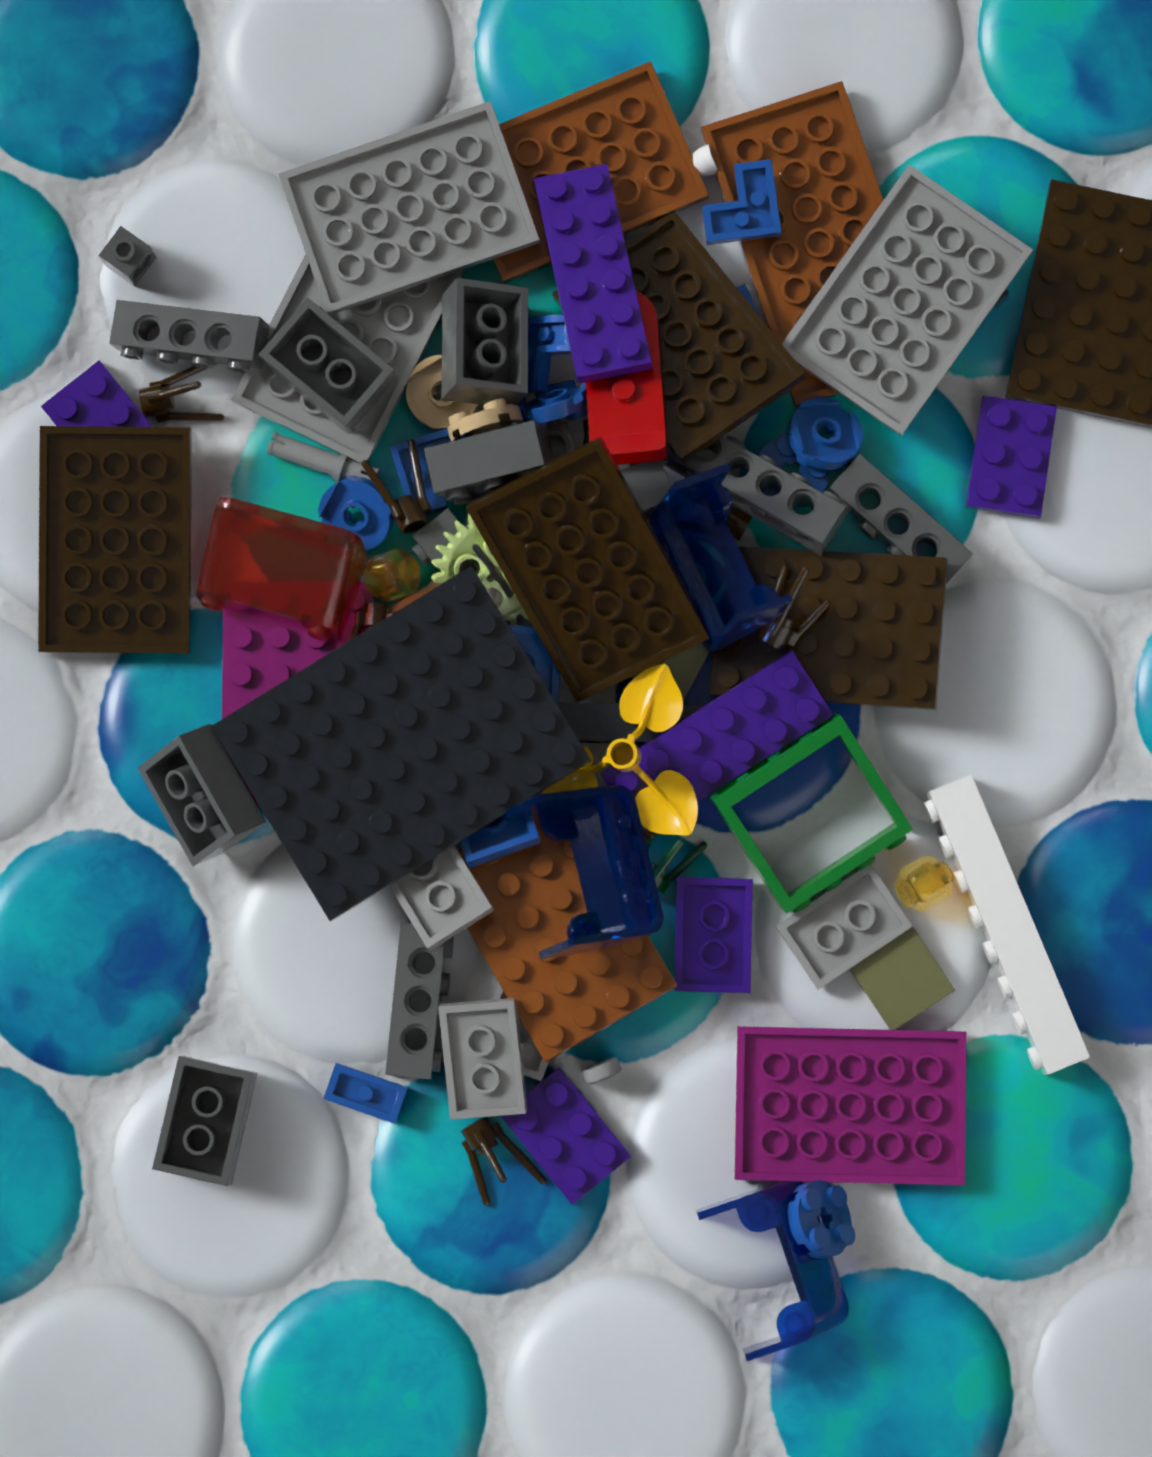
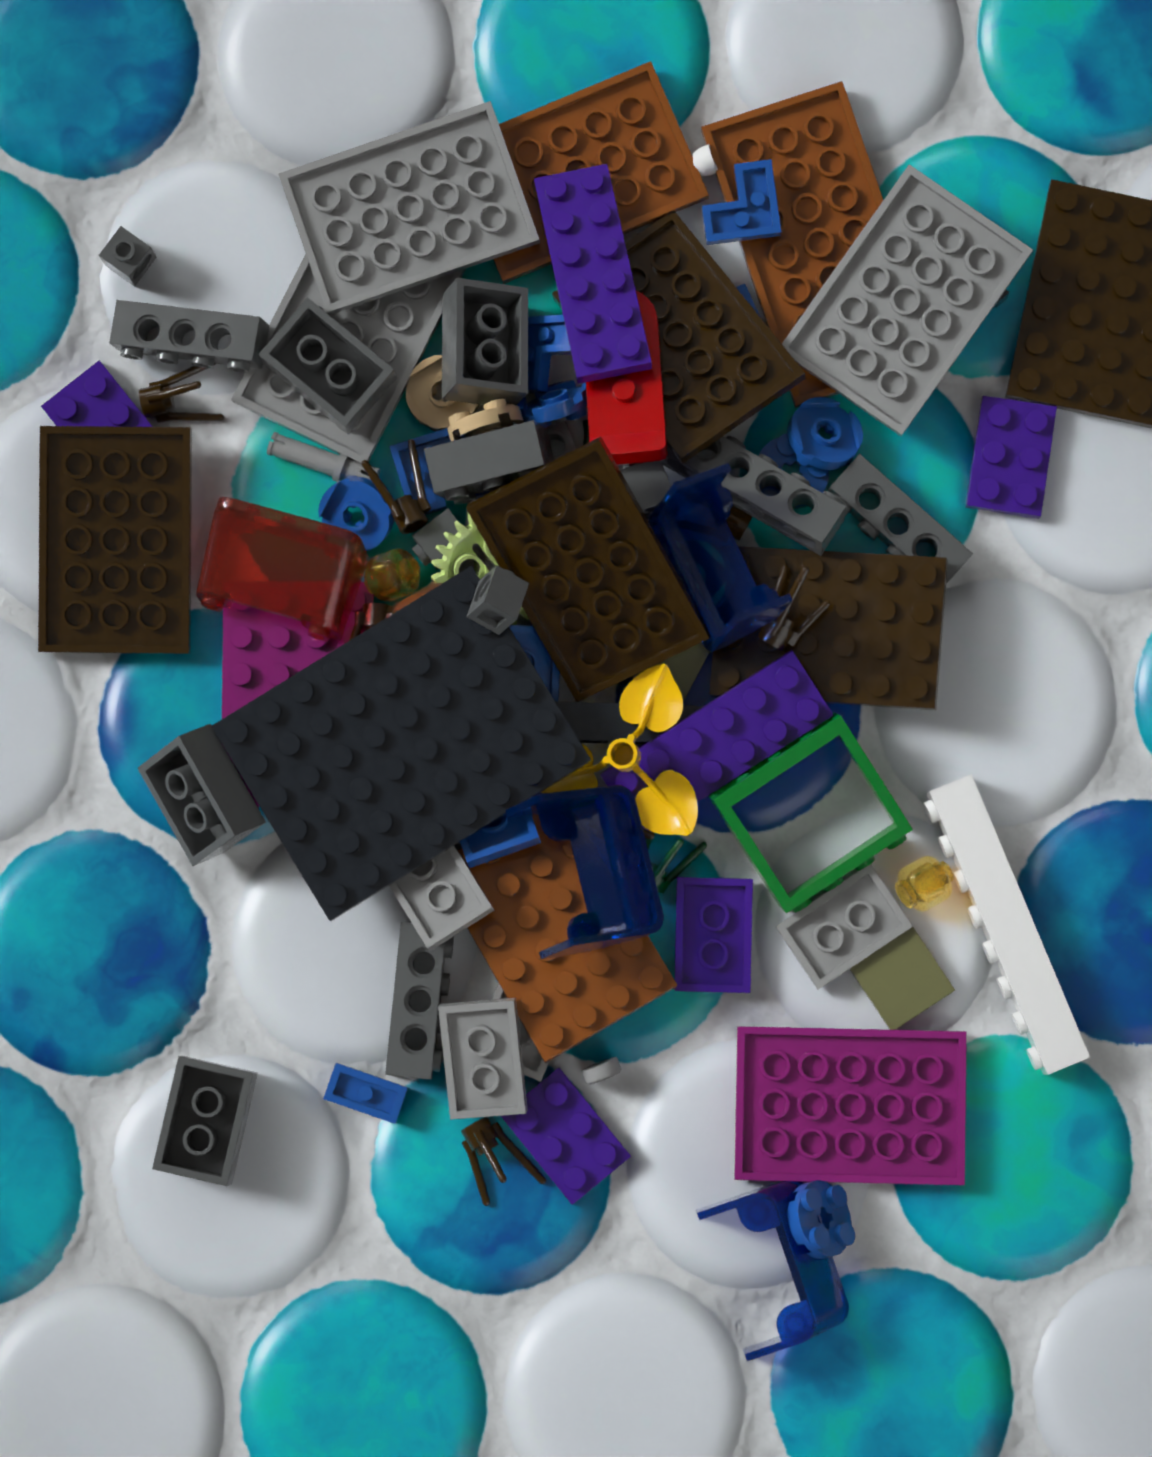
(497, 599): none -> dark grey brick

